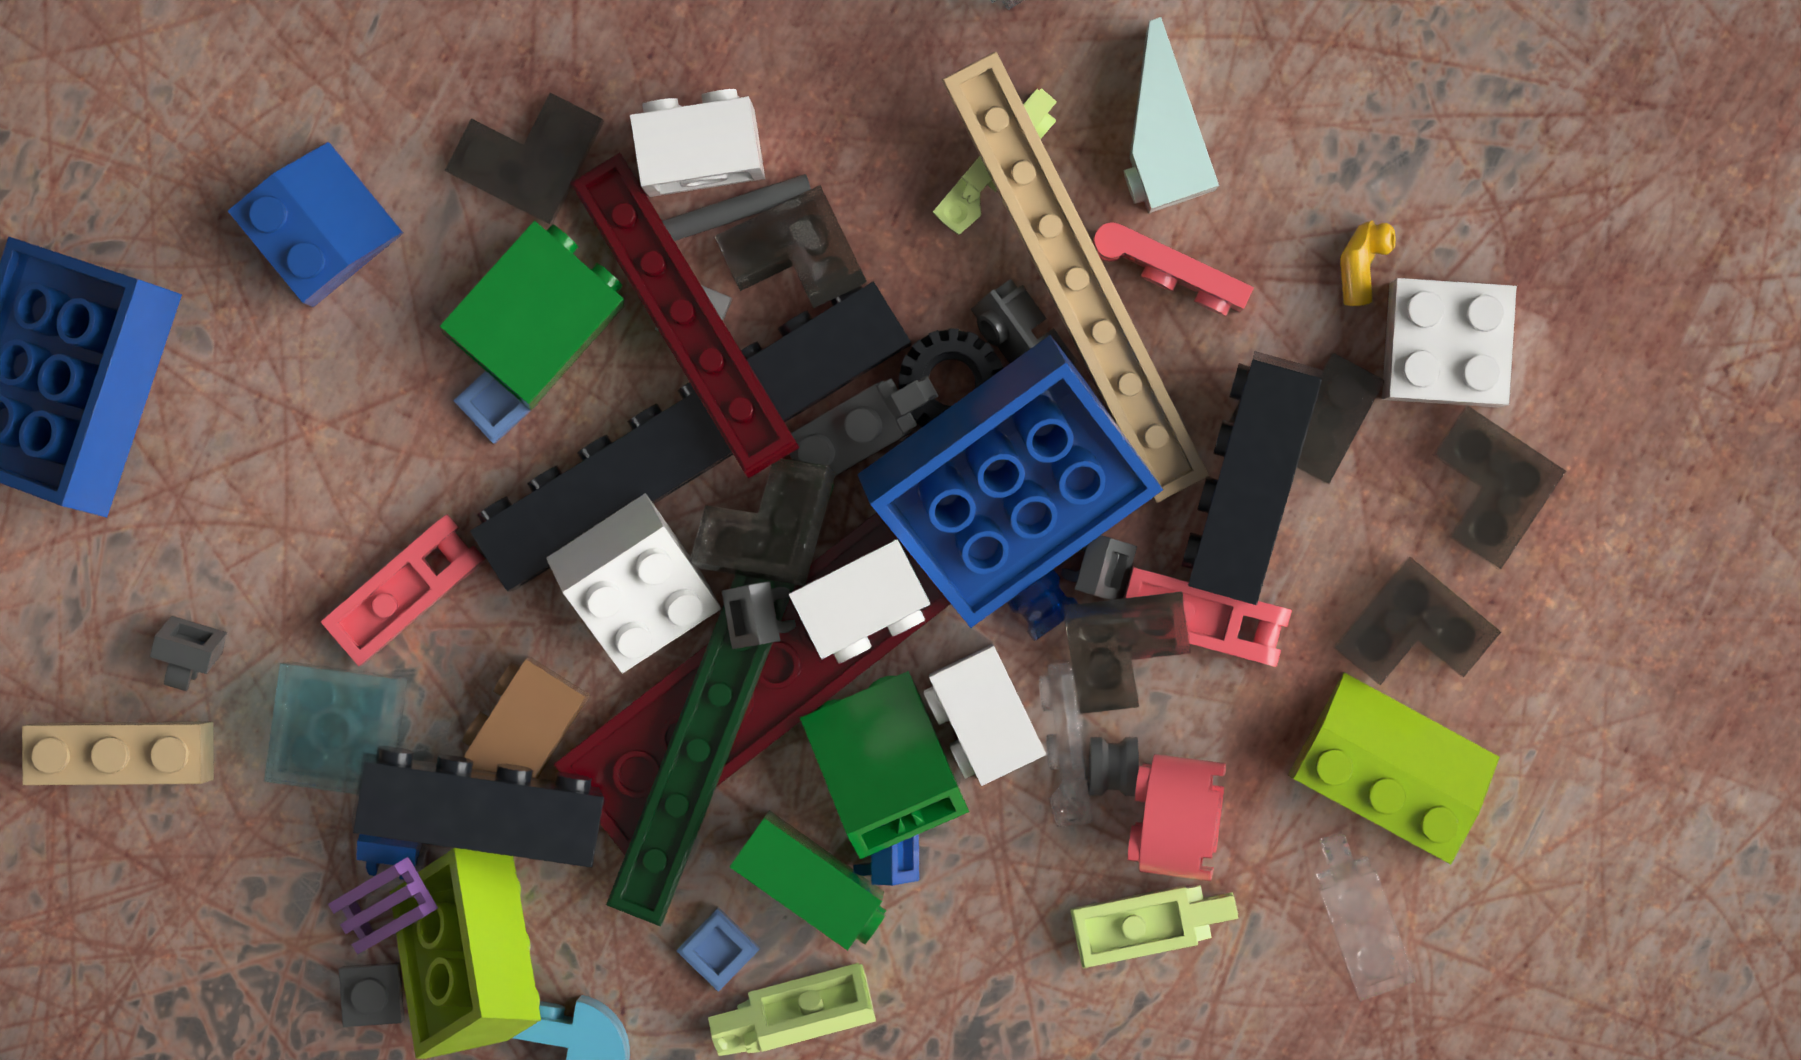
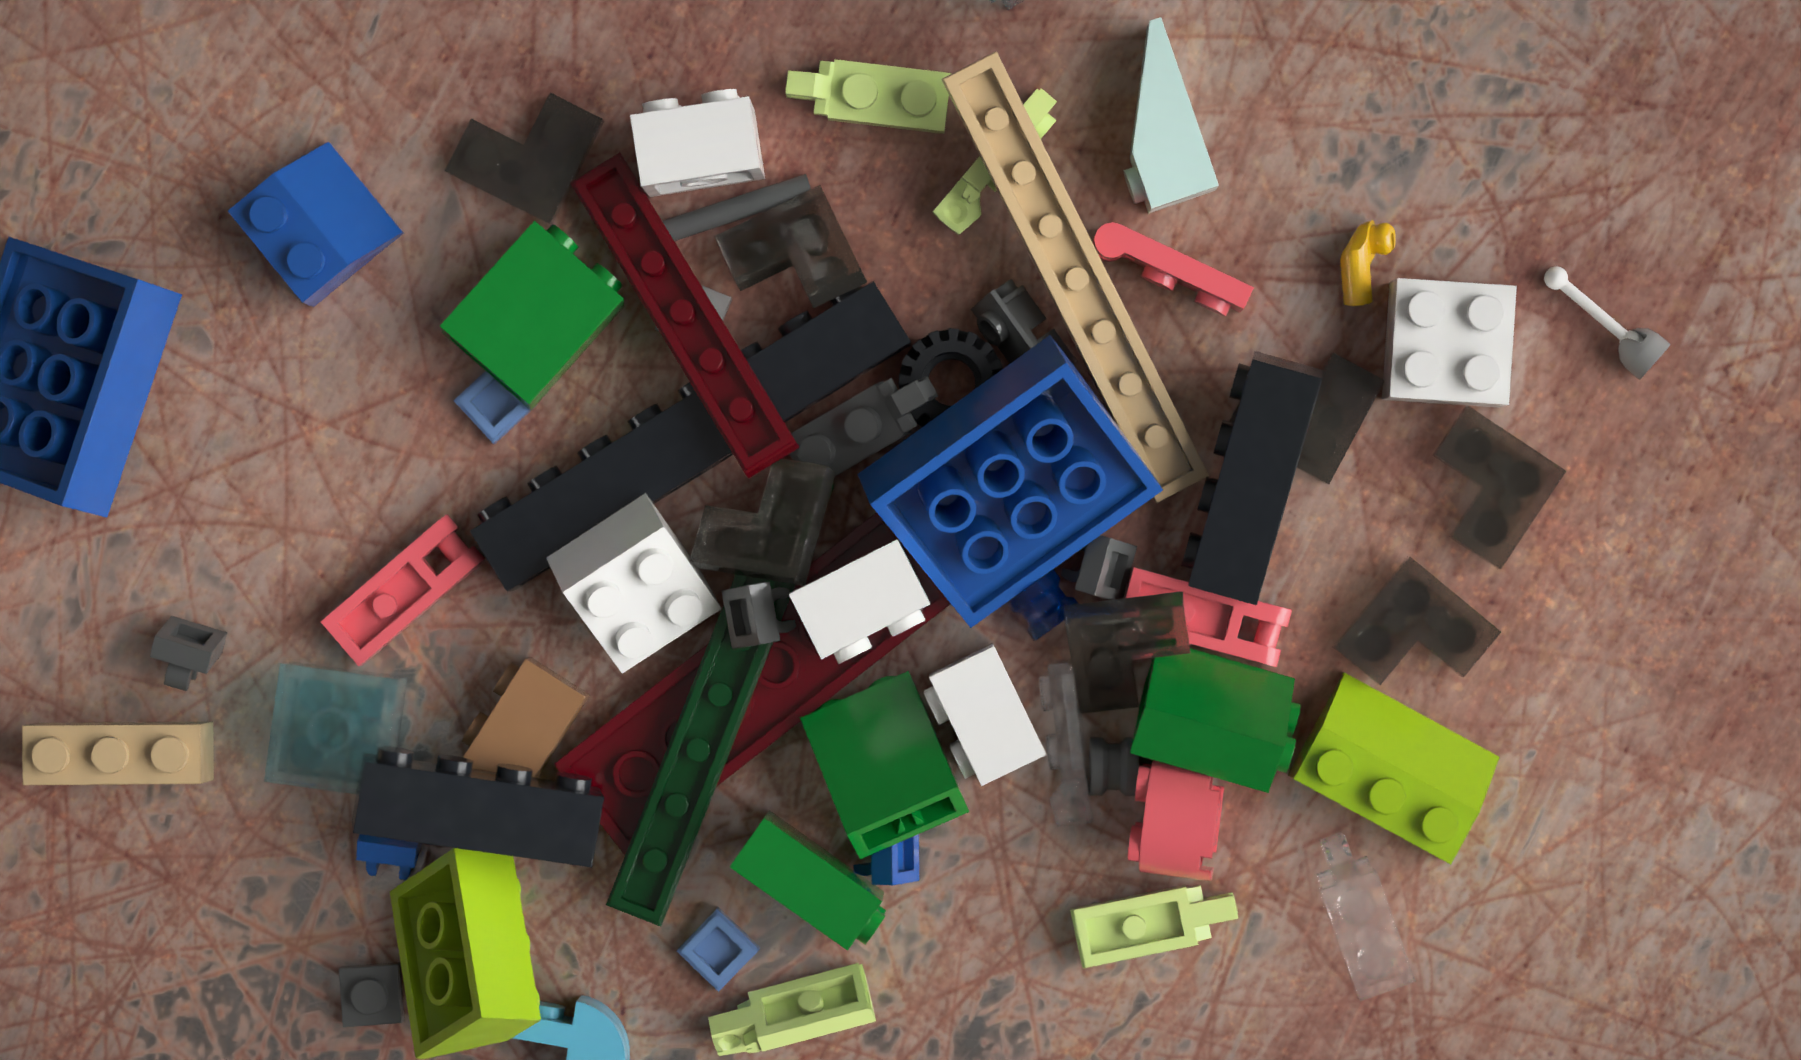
(358, 919): medium lavender tile -> none
(874, 94): none -> yellowish green hinge
(1217, 718): none -> green brick
(1637, 347): none -> hinge

